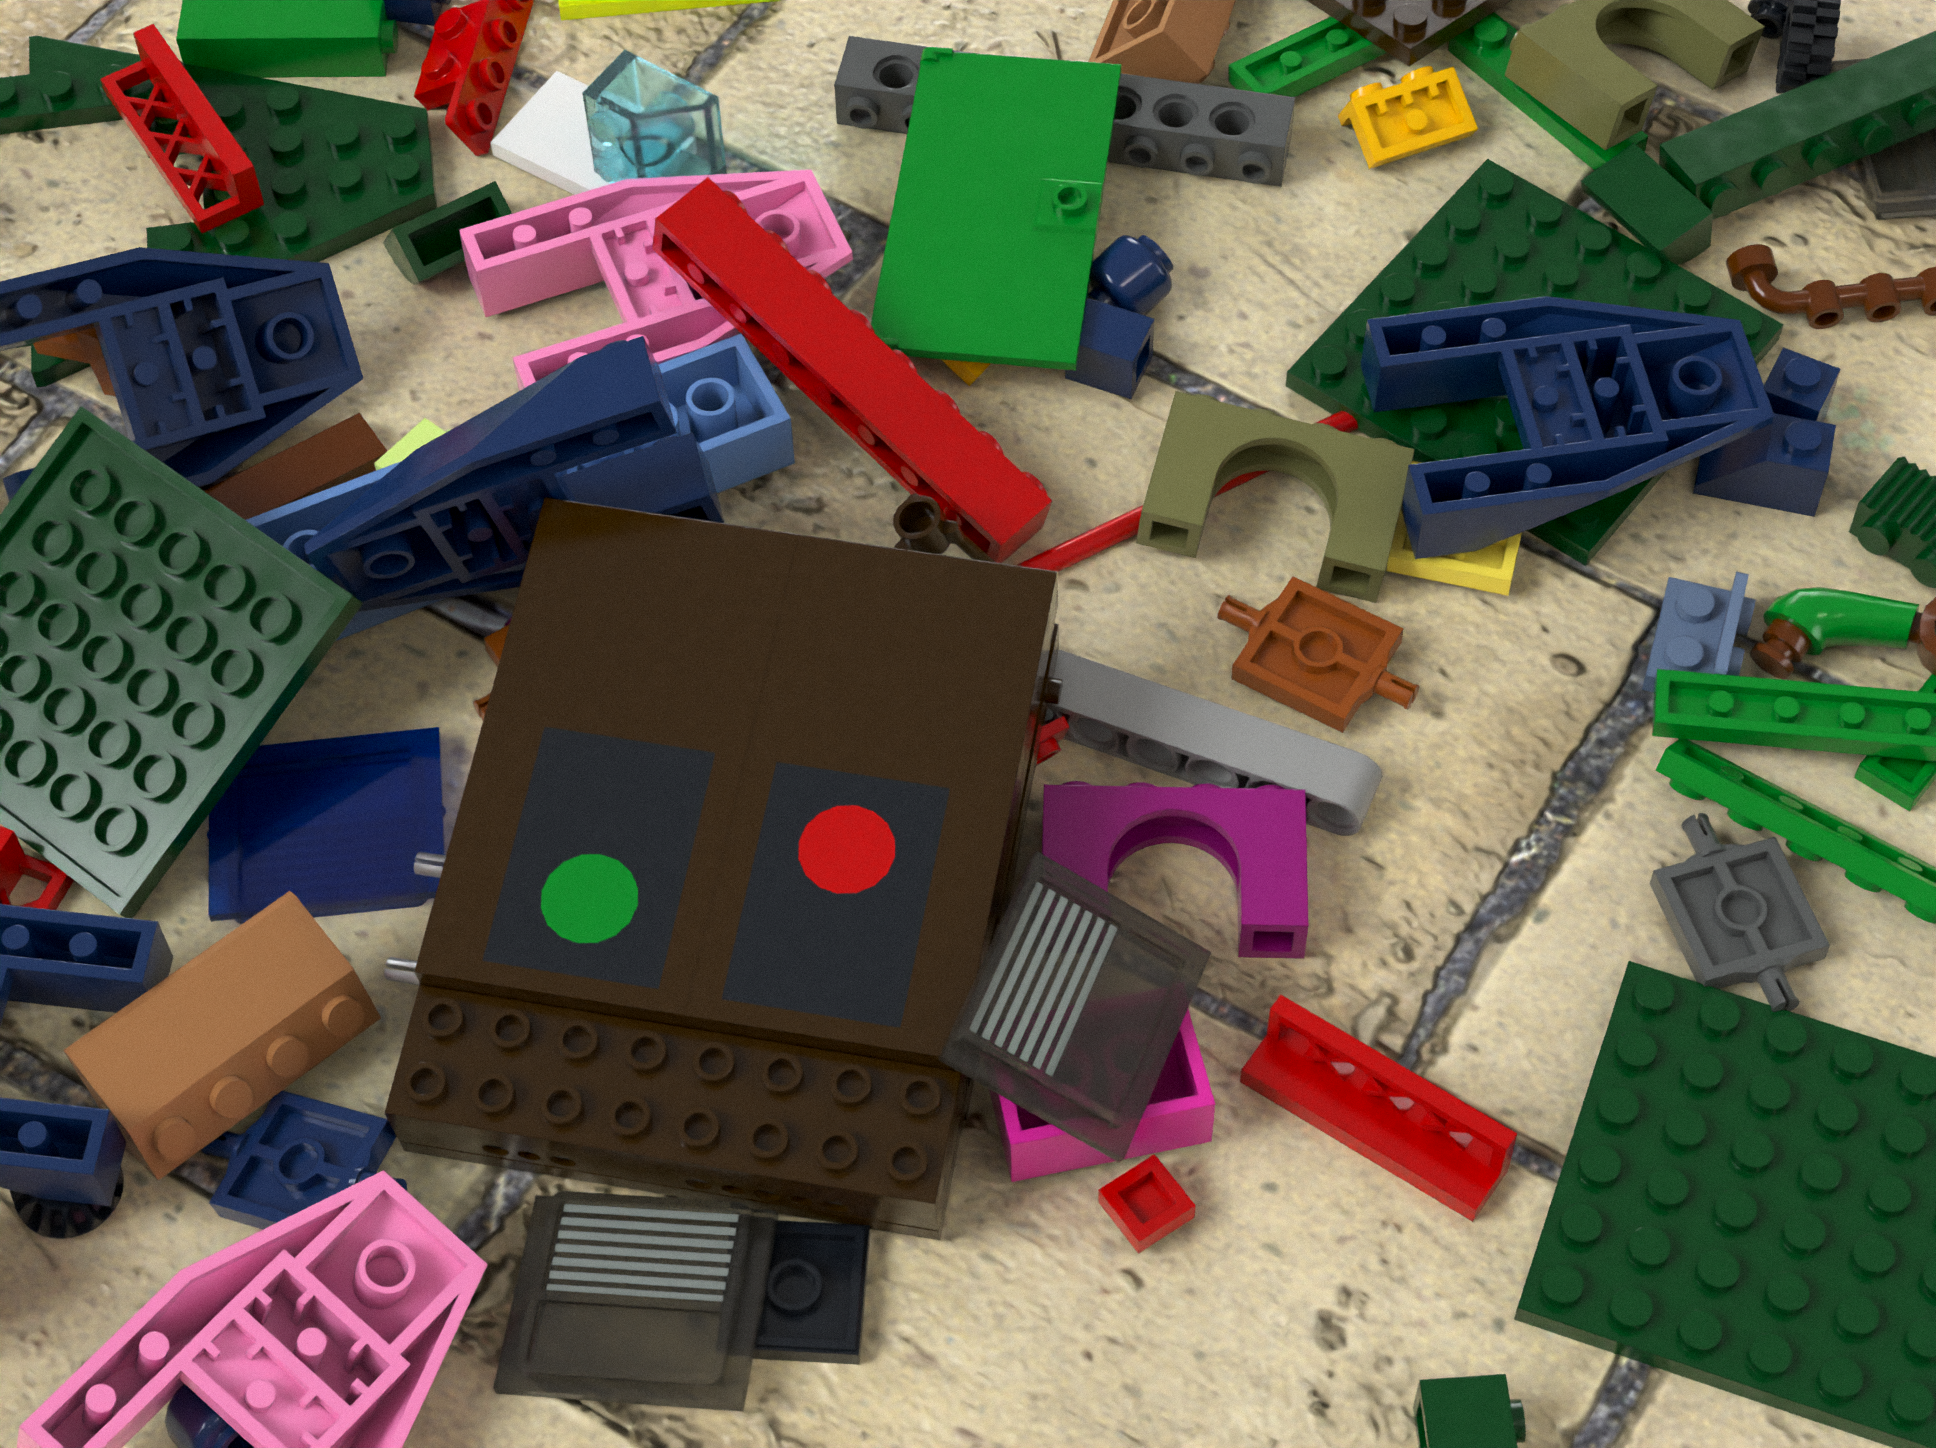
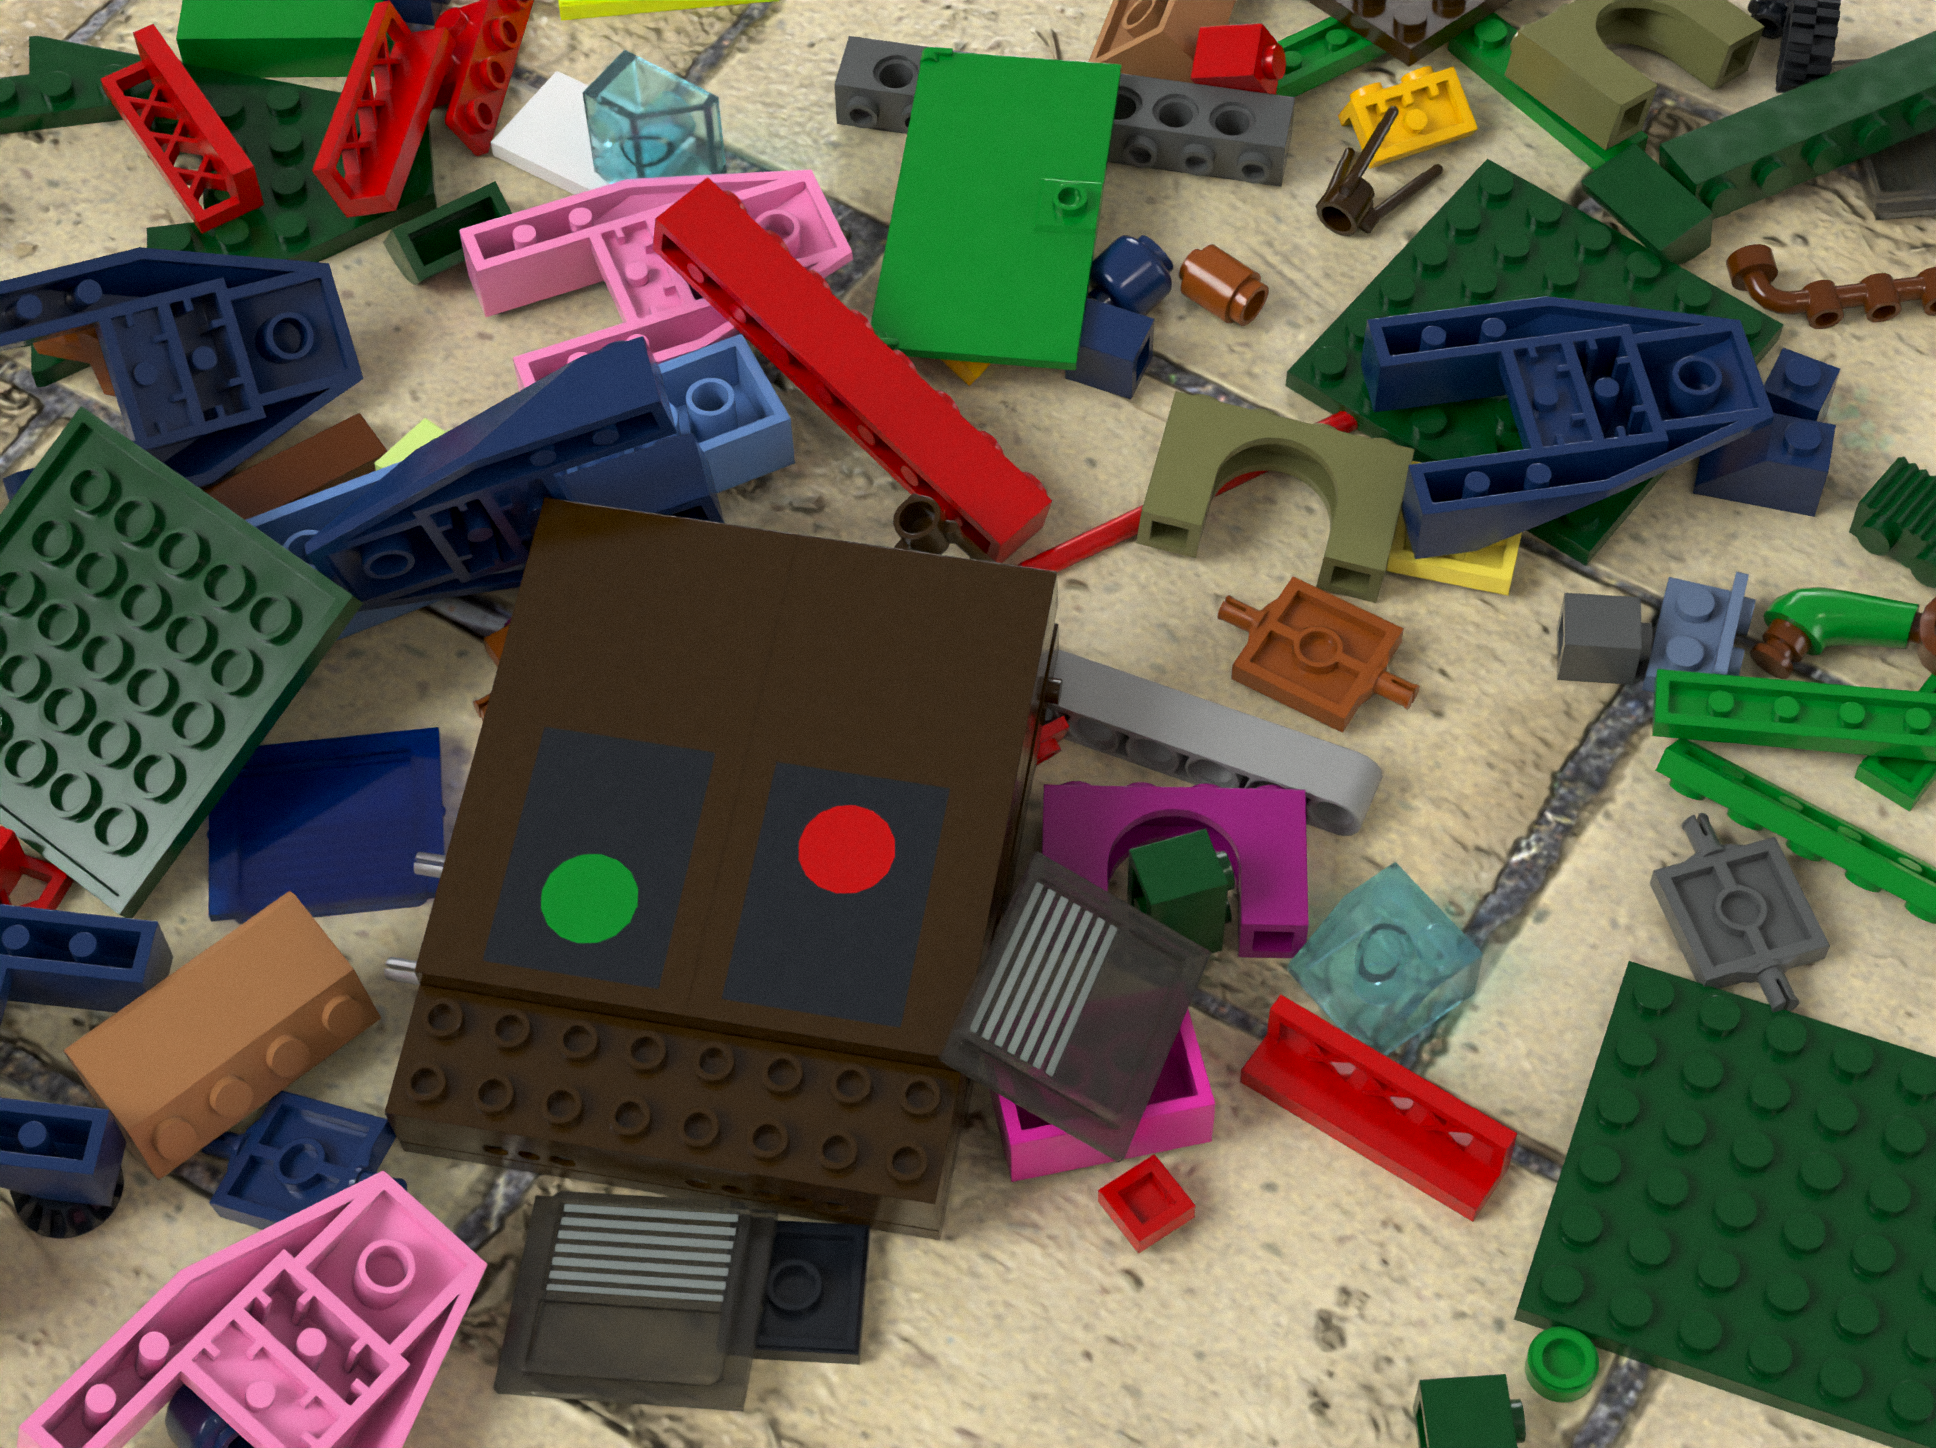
(390, 121): none -> red fence
(1183, 886): none -> dark green brick
(1223, 285): none -> dark orange brick
(1238, 58): none -> red brick
(1350, 197): none -> dark brown plant
(1387, 962): none -> clear light blue slope
(1561, 1364): none -> green tile
(1601, 638): none -> dark grey brick

